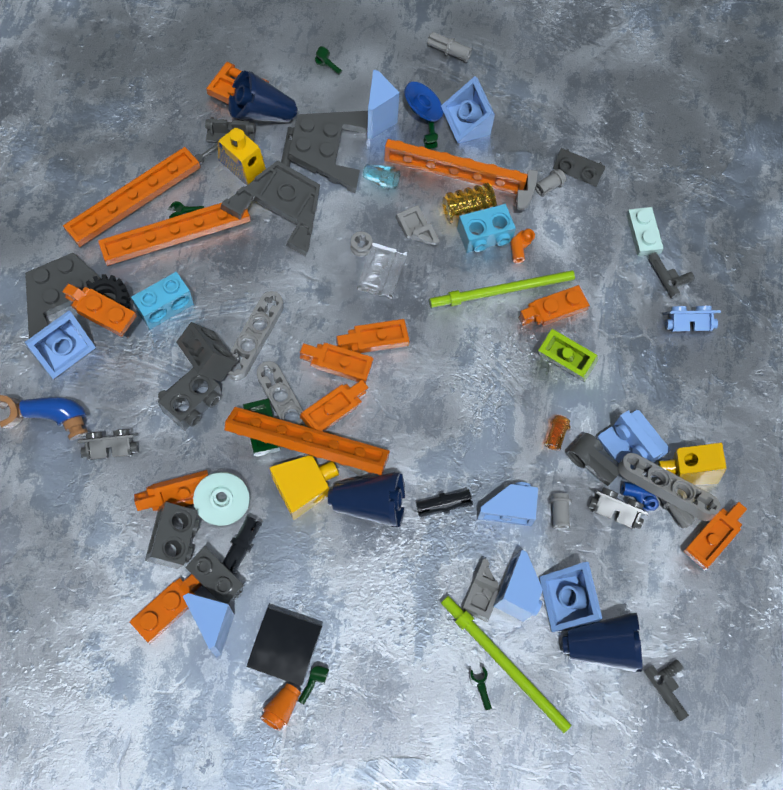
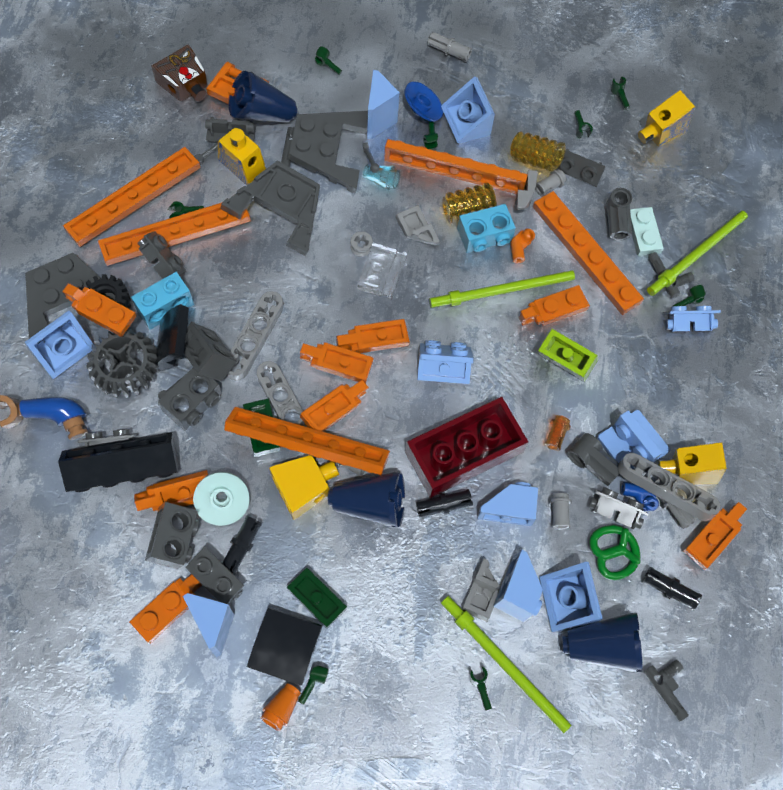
(118, 462): none -> black brick
(122, 351): none -> dark grey gear
(155, 246): none -> dark grey hinge
(172, 337): none -> black slope
(181, 75): none -> torso
(317, 598): none -> dark green plate
(374, 166): none -> dark grey hinge
(444, 362): none -> light blue bracket
(466, 447): none -> dark red brick
(537, 151): none -> clear yellow piece
(582, 125): none -> dark green hand
(588, 253): none -> orange plate
(615, 551): none -> green piece
(618, 89): none -> dark green hand
(619, 215): none -> dark grey piece
(668, 120): none -> yellow torso
(668, 277): none -> lime bar
(672, 588): none -> black pin
(697, 296): none -> dark green hand

